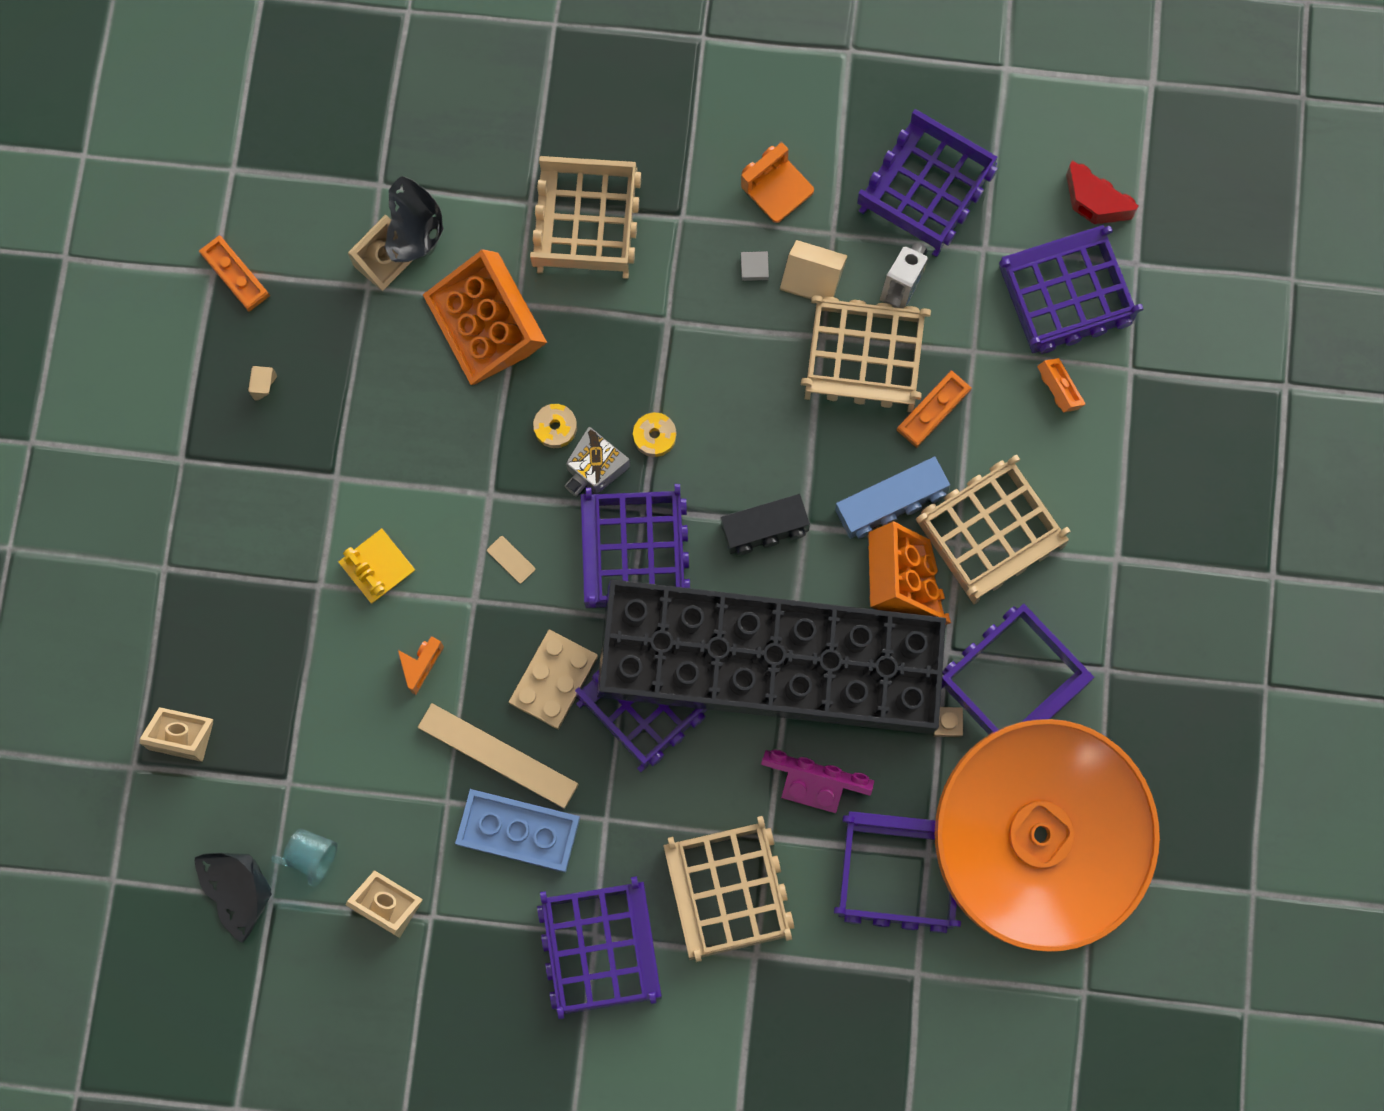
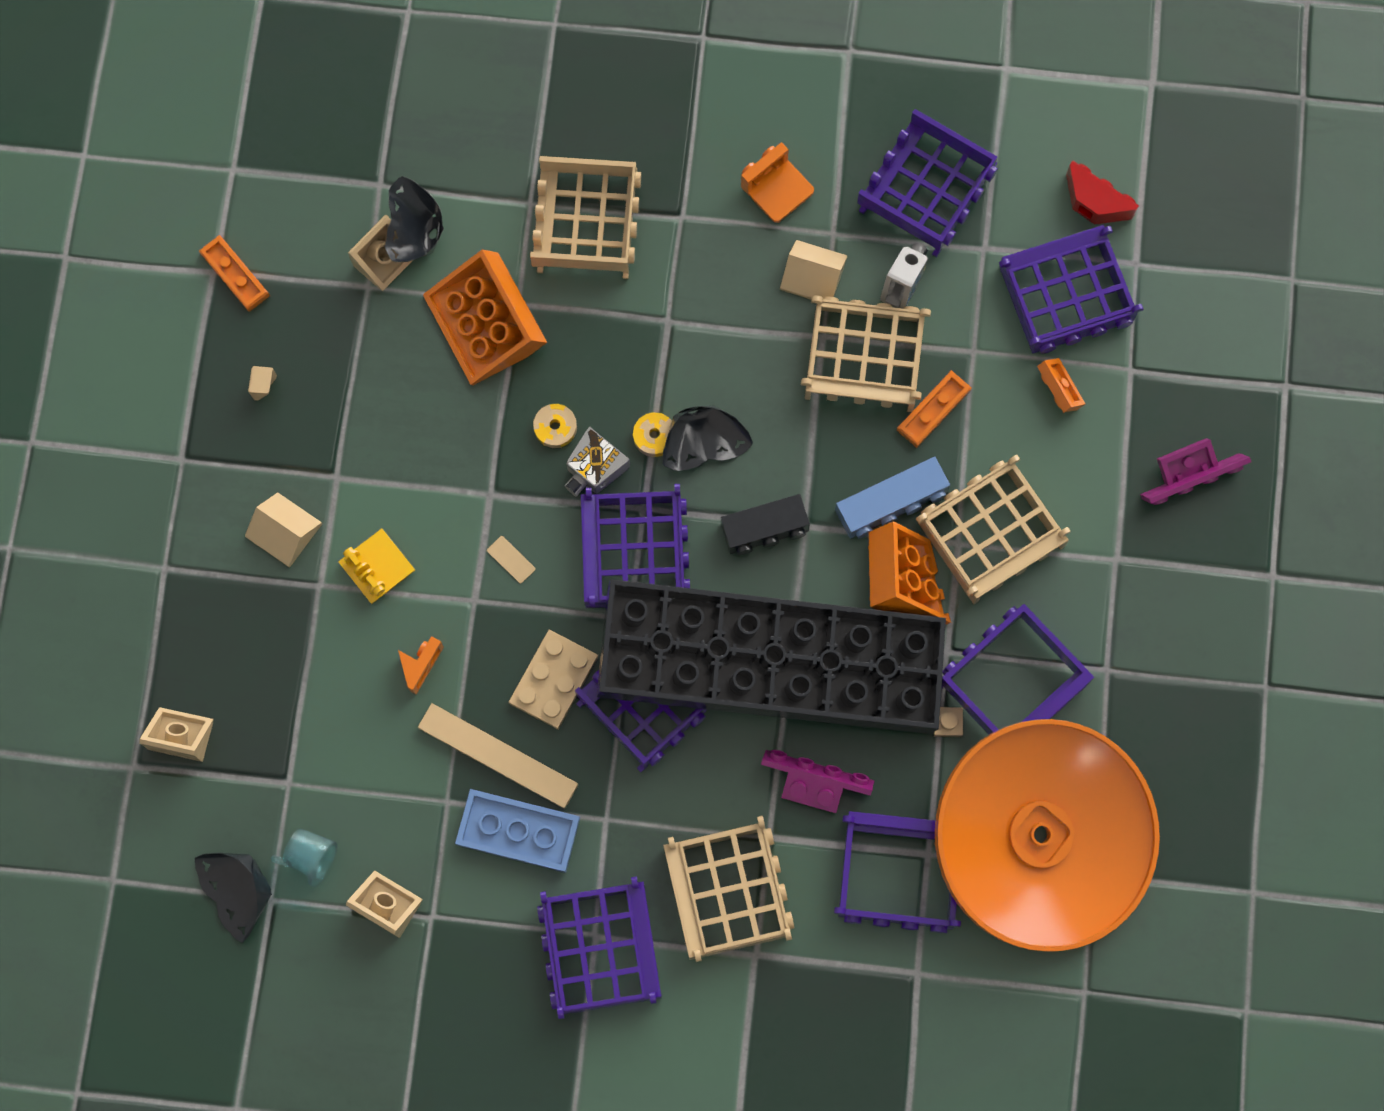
(281, 528): none -> tan slope
(702, 436): none -> black piece
(754, 266): light grey tile -> none
(1191, 467): none -> magenta bracket

